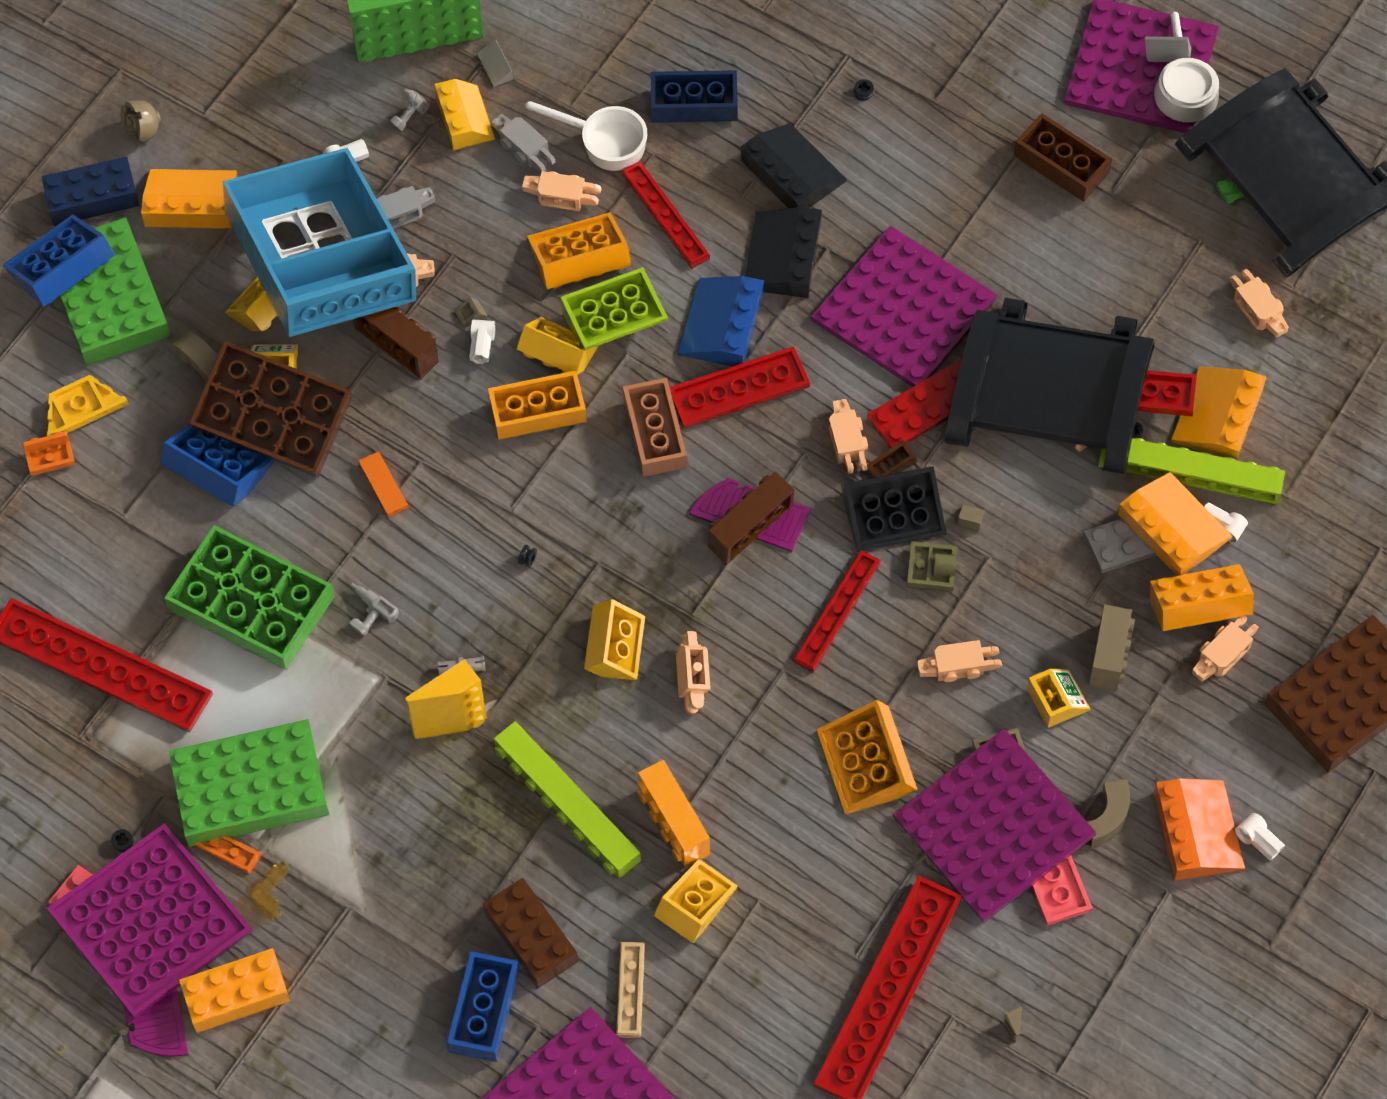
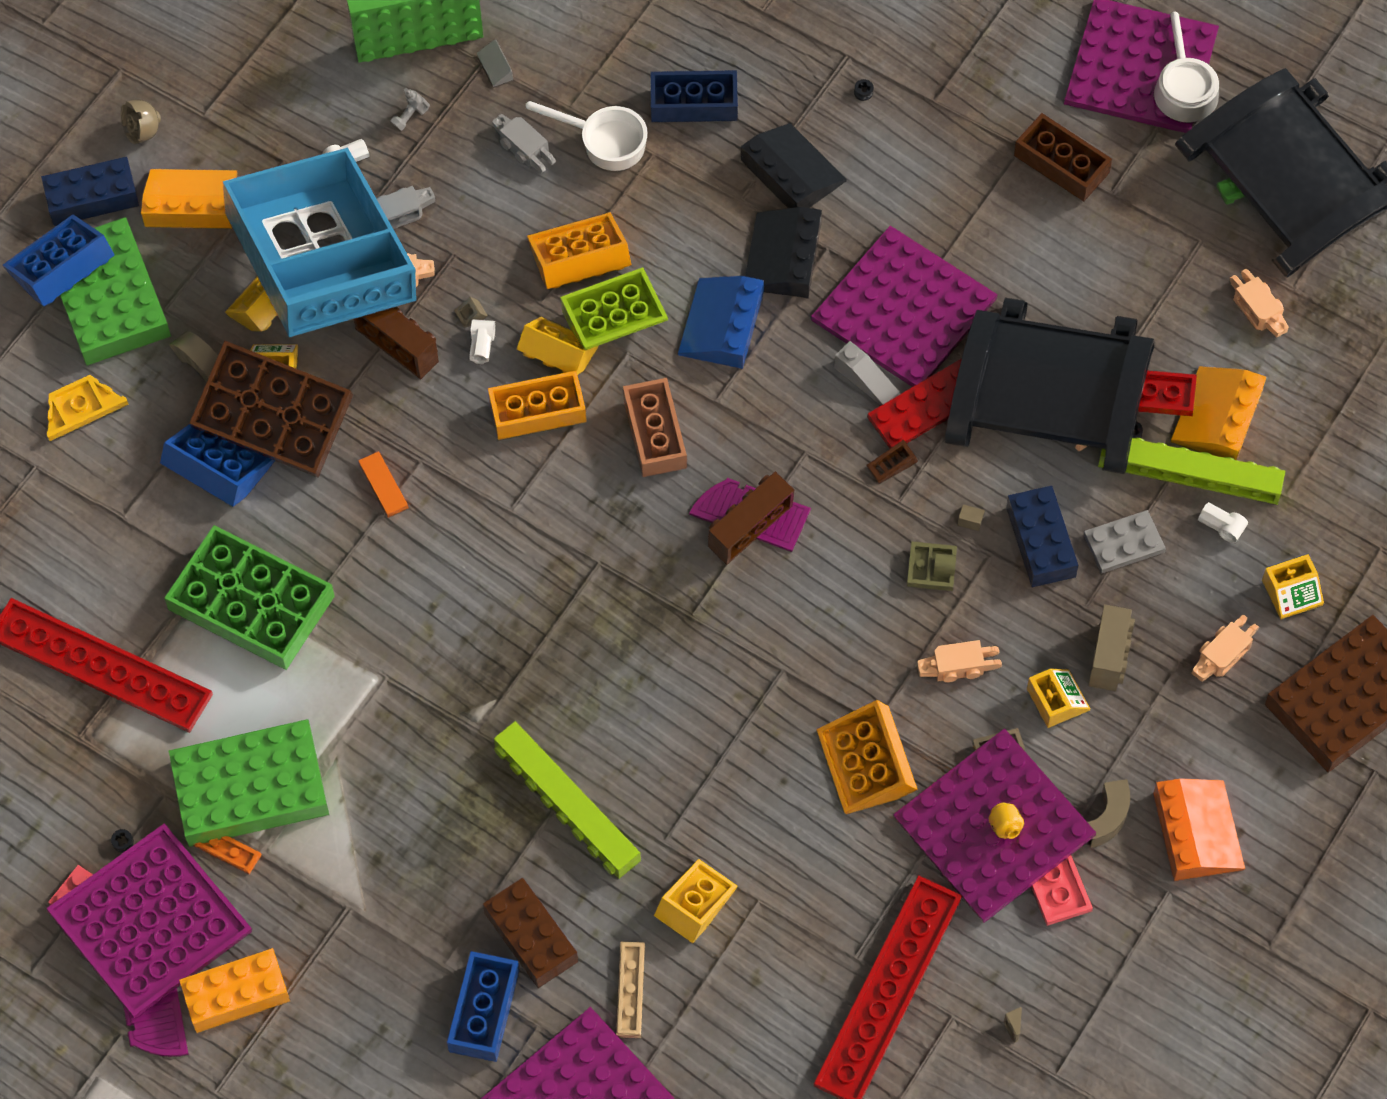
(48, 453): orange bracket -> none
(269, 904): clear yellow bracket -> none
(377, 607): light grey piece -> none
(447, 703): yellow slope -> none
(463, 113): yellow slope -> none
(476, 664): light grey pin -> none
(527, 556): black bush -> none
(561, 190): light nougat hinge -> none
(614, 641): yellow slope -> none
(665, 215): red tile -> none
(673, 813): light orange brick -> none
(692, 672): light nougat hinge -> none
(739, 387): red plate -> none
(837, 611): red tile -> none
(847, 437): light nougat hinge -> none
(864, 373): none -> light grey slope
(894, 508): black slope -> none
(1006, 820): none -> yellow head
(1042, 536): none -> dark blue brick
(1167, 48): light grey slope -> none
(1173, 524): light orange slope -> none
(1201, 597): light orange brick -> none
(1255, 832): white piece -> none
(1293, 586): none -> yellow slope

